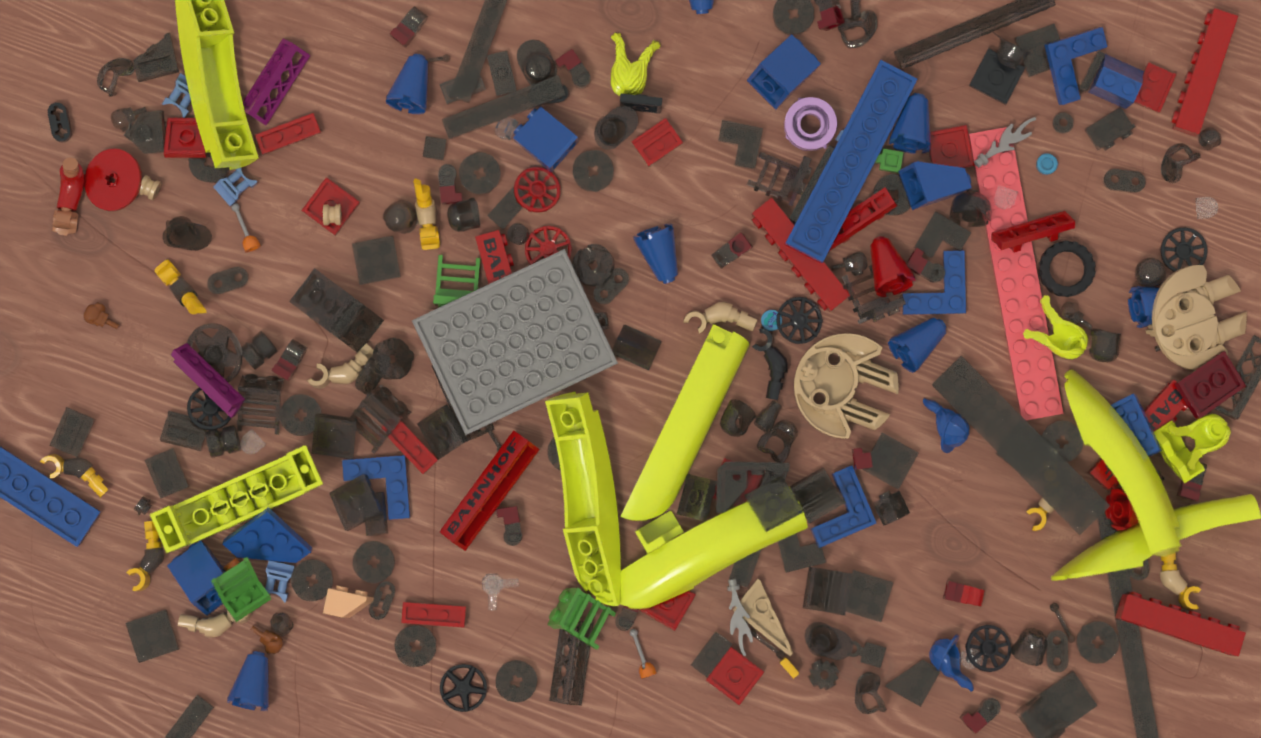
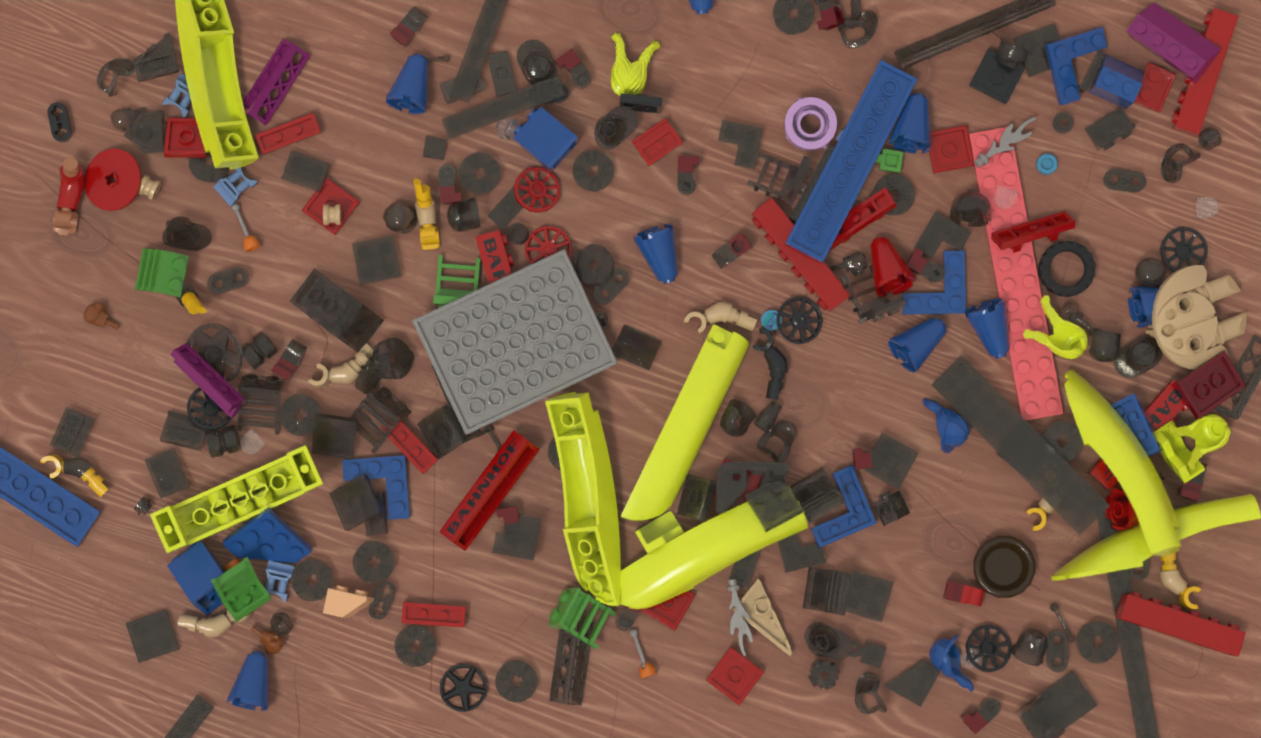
(152, 558): piece -> none
(161, 272): none -> bright green plate
(306, 171): none -> clear smoke plate
(493, 584): clear piece -> none
(520, 545): none -> clear smoke panel
(685, 181): none -> leg
(711, 654): clear smoke plate -> none
(779, 653): clear smoke hinge -> none
(783, 71): blue slope -> none
(789, 667): yellow tile -> none
(838, 384): tan piece -> none
(933, 183): blue slope -> none
(991, 326): none -> blue cone
(1004, 566): none -> dark brown piece
(1138, 357): none -> clear smoke piece
(1173, 42): none -> magenta slope

